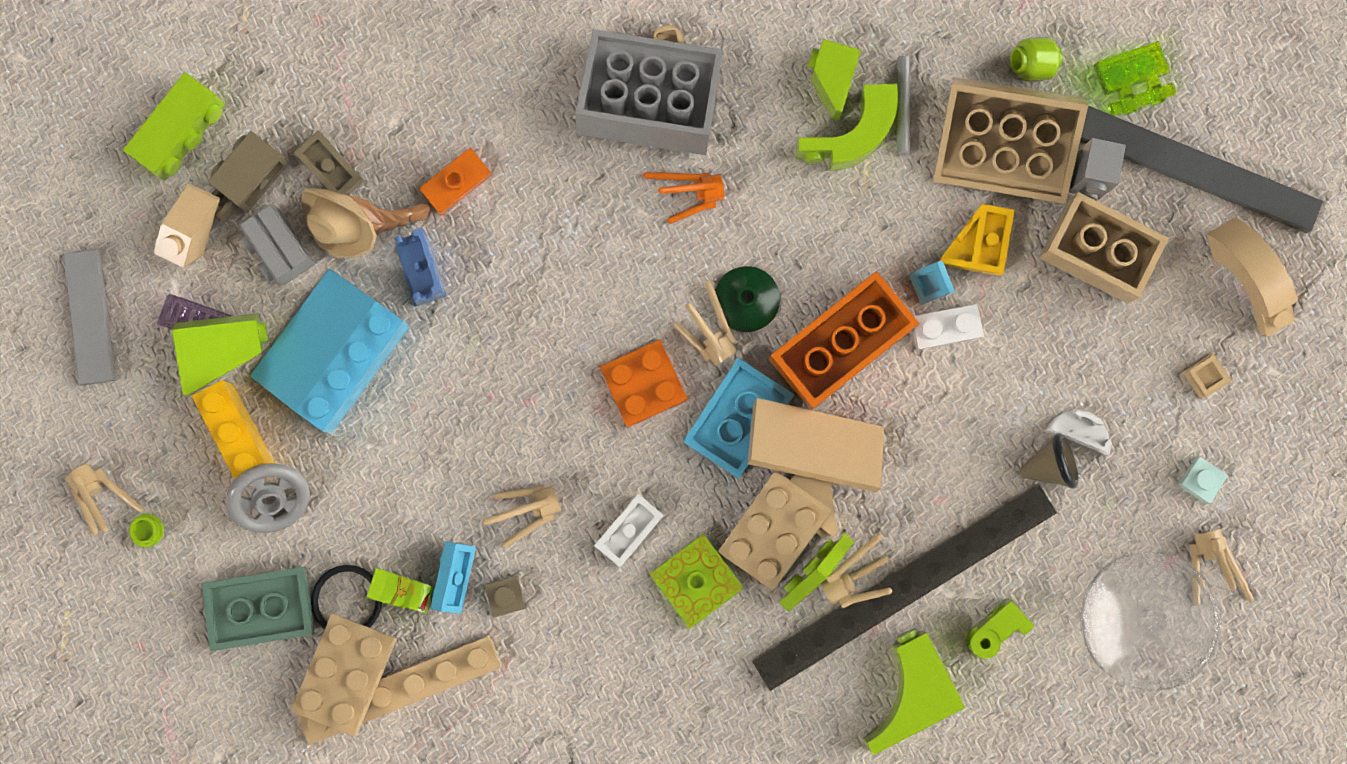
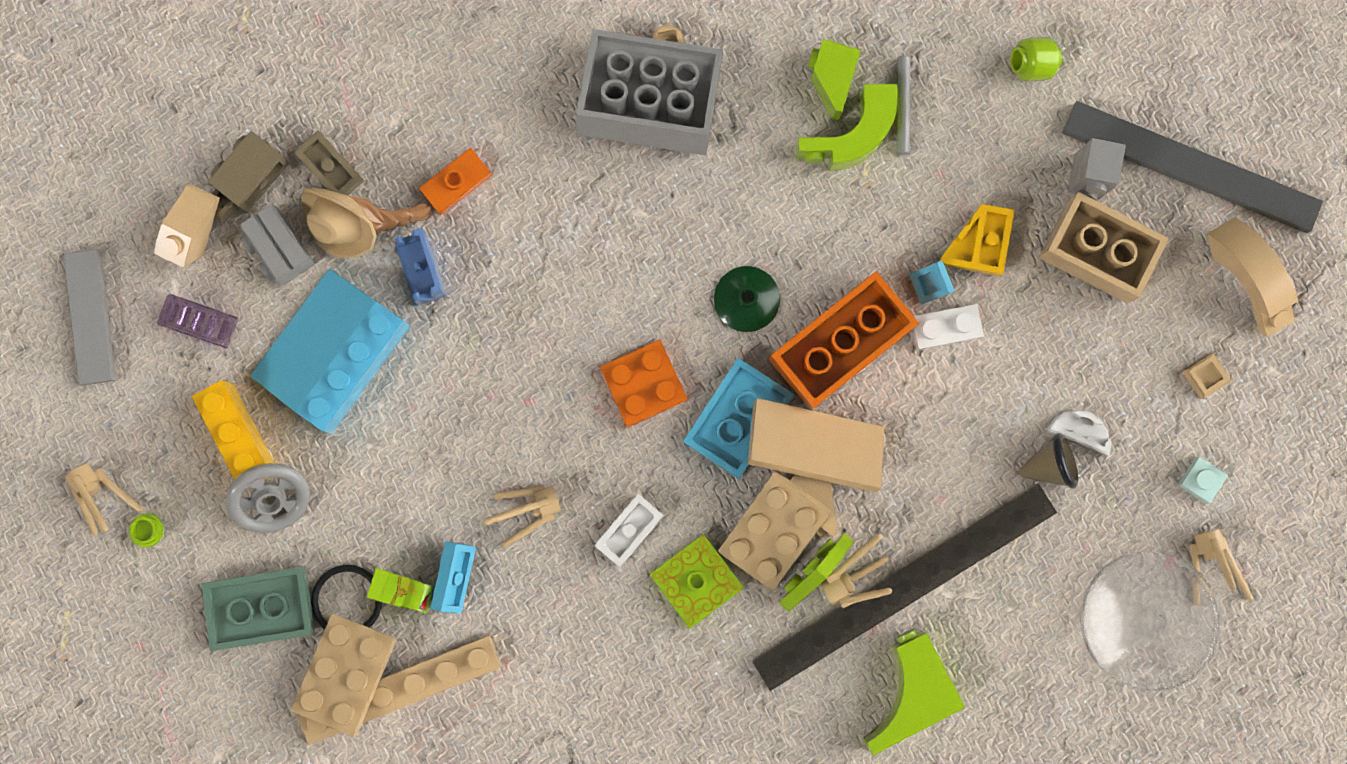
(175, 127): lime brick -> none
(215, 347): lime slope -> none
(505, 596): dark tan plate -> none
(706, 188): orange plant -> none
(717, 346): tan plant -> none
(986, 637): lime leg -> none
(1010, 140): tan slope -> none
(1133, 68): clear neon green plate -> none

